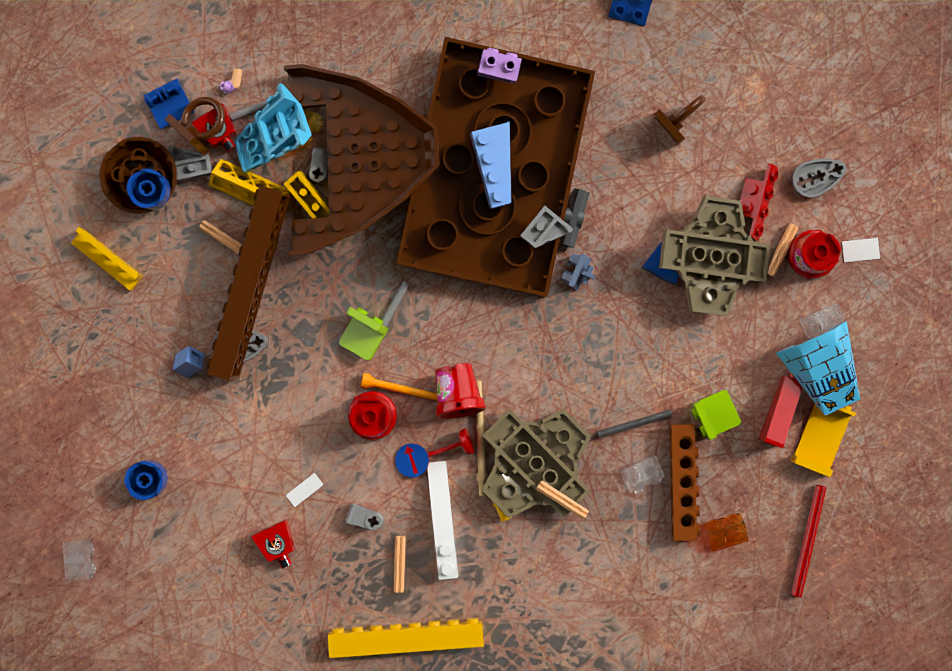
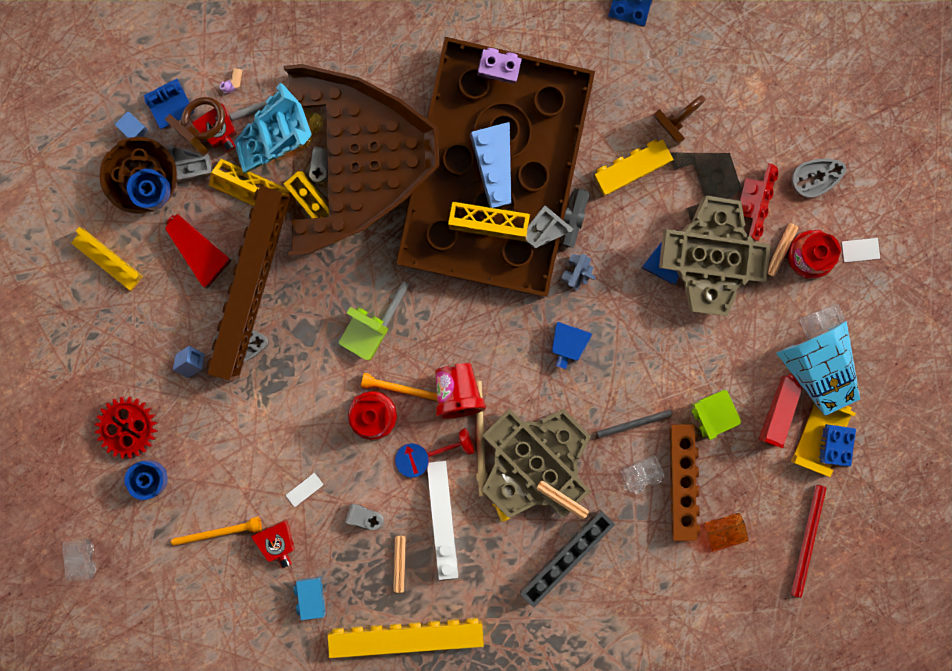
(116, 442): none -> red gear
(131, 126): none -> medium blue panel
(198, 251): none -> red slope
(220, 236): light nougat axle -> none
(253, 524): none -> light orange piece
(310, 598): none -> dark azure brick
(489, 229): none -> yellow fence
(567, 558): none -> dark grey brick
(568, 343): none -> blue torso
(632, 168): none -> yellow brick
(714, 173): none -> clear smoke wing
(838, 445): none -> blue hinge

